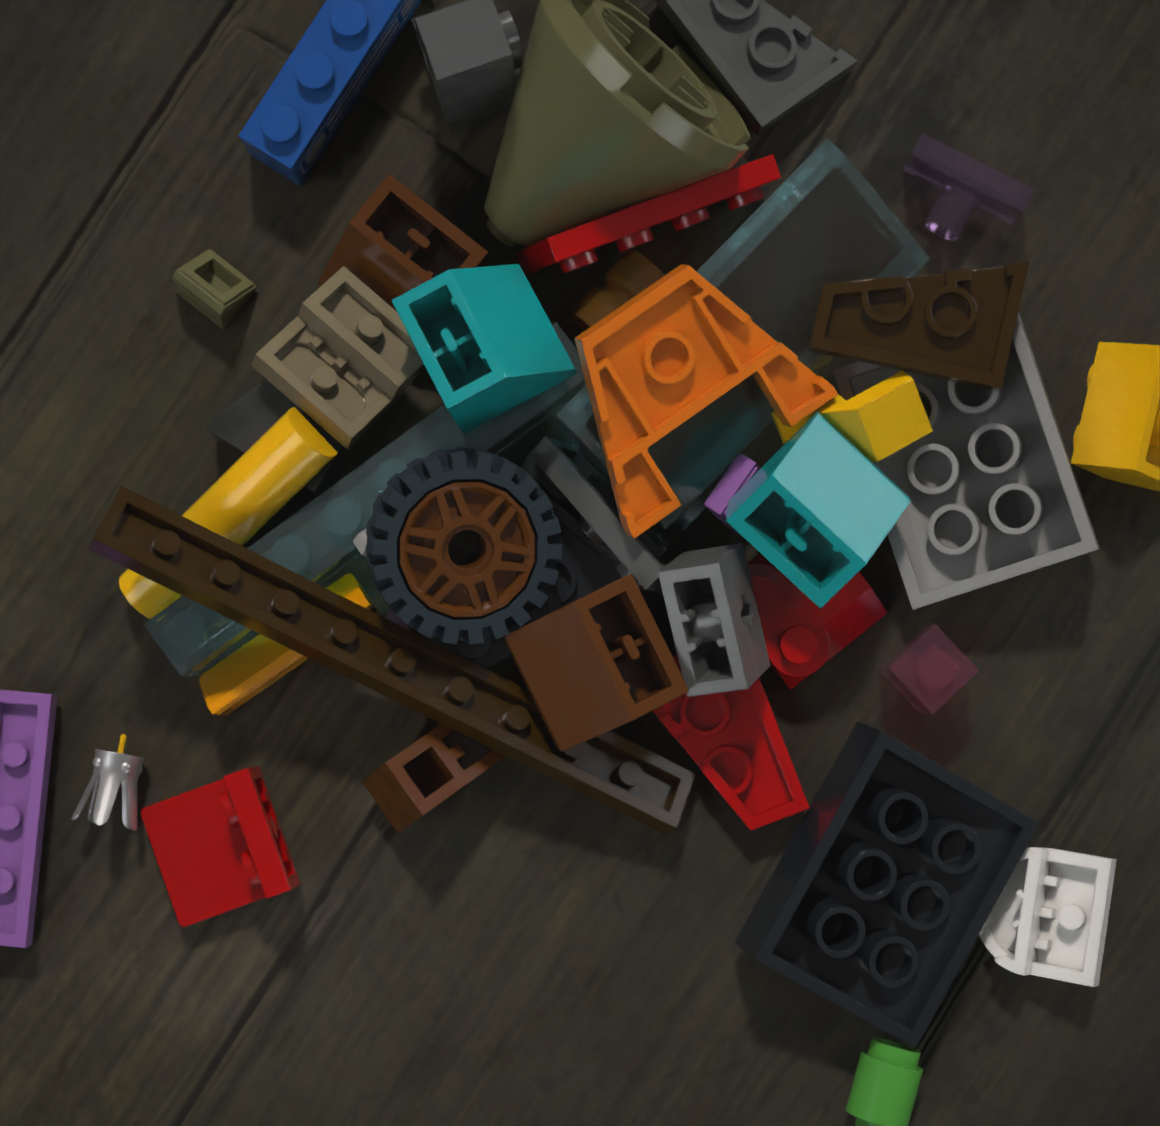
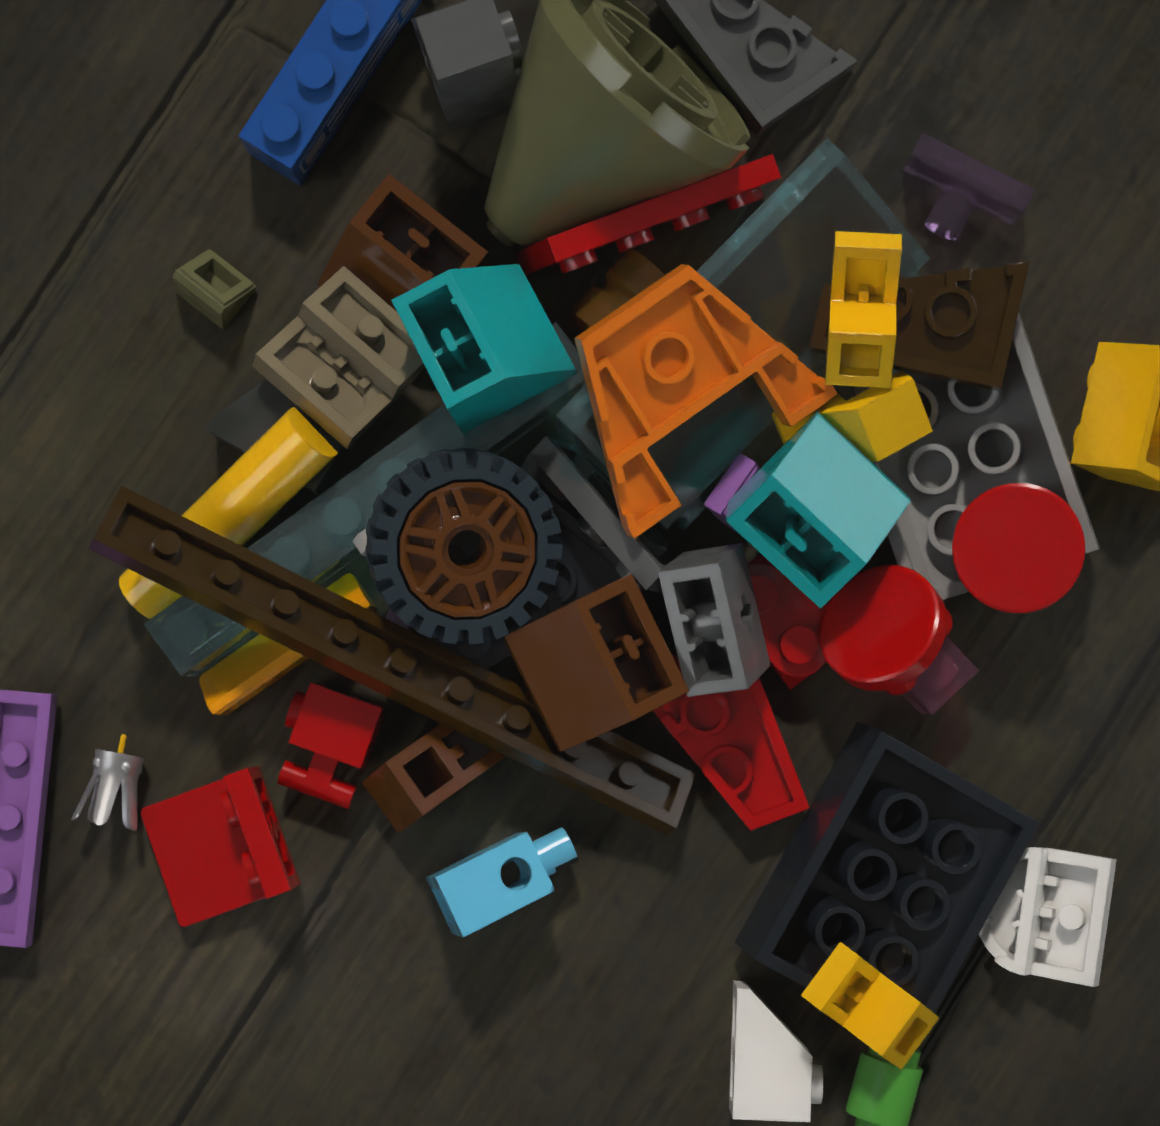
(337, 731): none -> red brick
(473, 890): none -> medium azure torso
(768, 1064): none -> white slope
(863, 309): none -> yellow slope
(870, 1006): none -> yellow slope
(884, 629): none -> red tile
(1018, 548): none -> red tile

